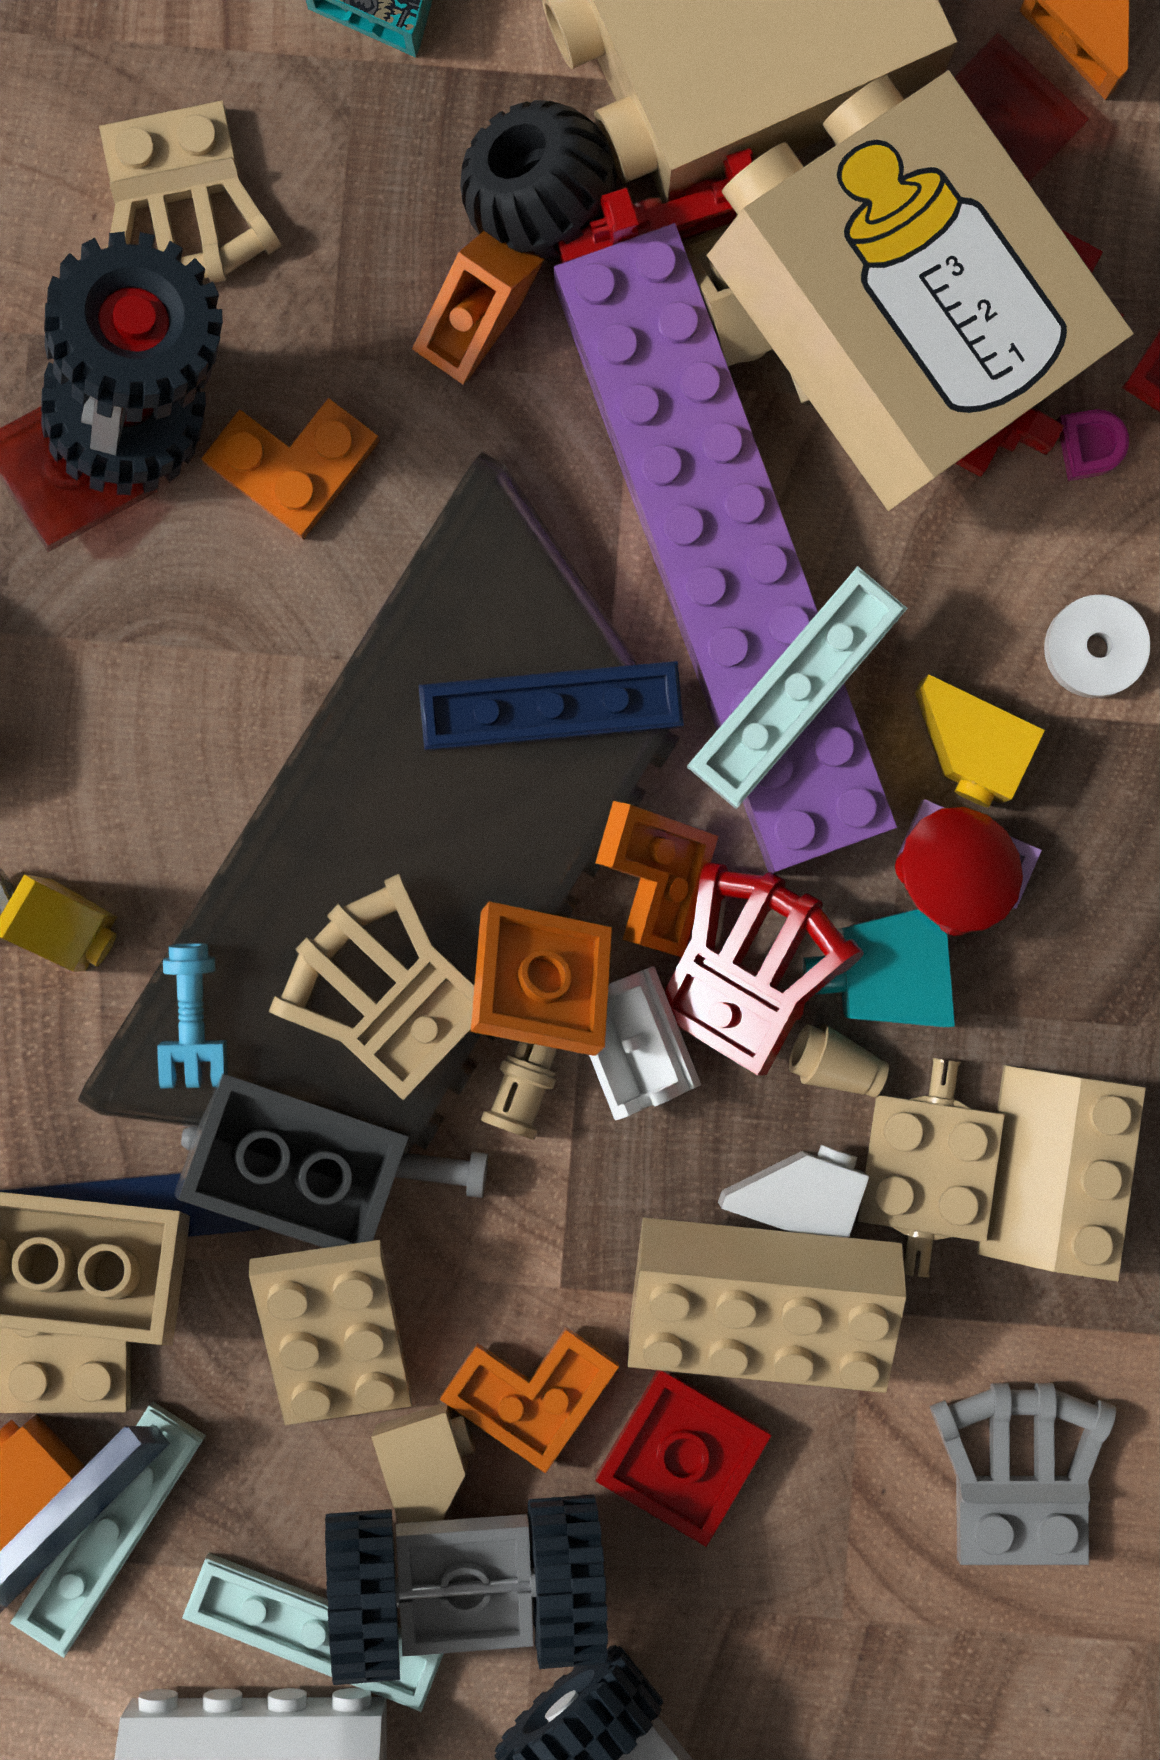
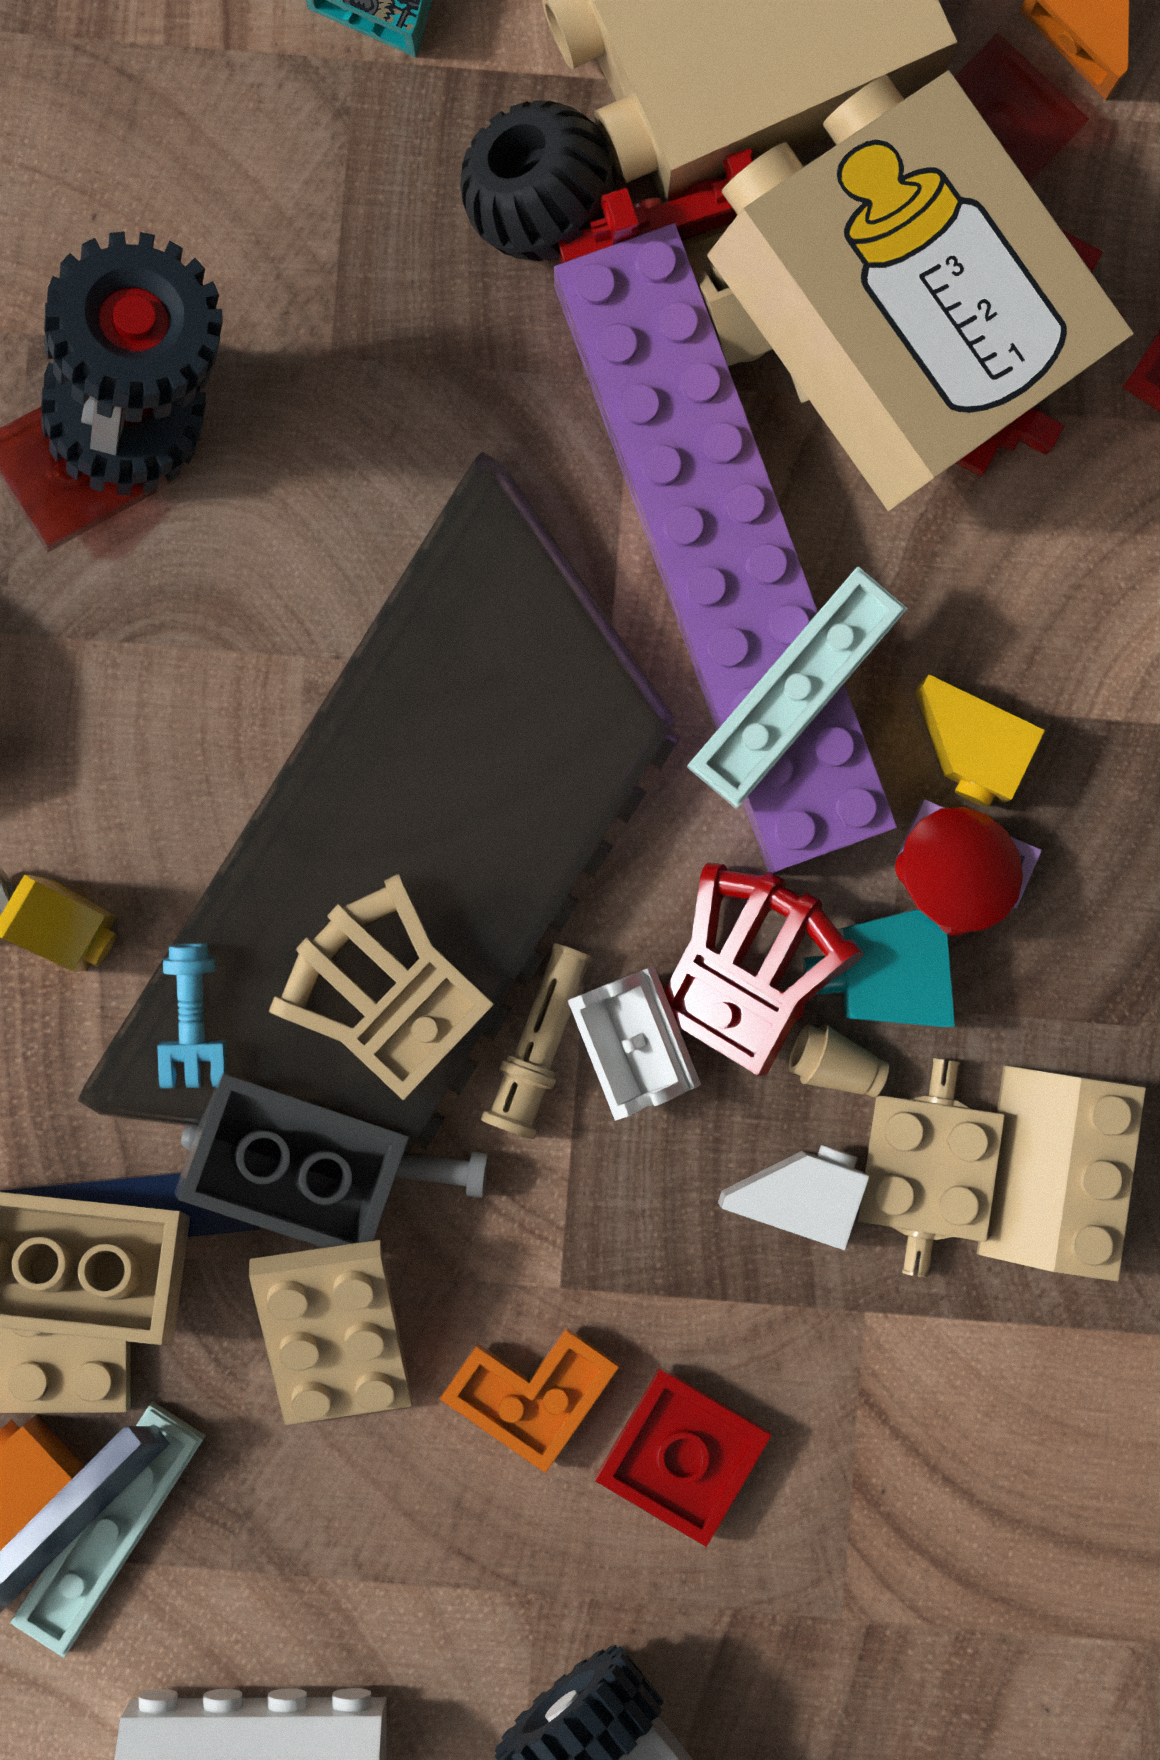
(178, 159): tan plate -> none
(290, 1625): light aqua tile -> none
(297, 480): orange plate -> none
(423, 1461): tan slope -> none
(466, 1587): plate -> none
(475, 305): orange slope -> none
(541, 979): orange plate -> none
(551, 706): dark blue tile -> none
(669, 865): orange plate -> none
(766, 1305): tan brick -> none
(1023, 1517): light grey plate -> none
(1092, 443): dark pink tile -> none
(1125, 640): white piece -> none

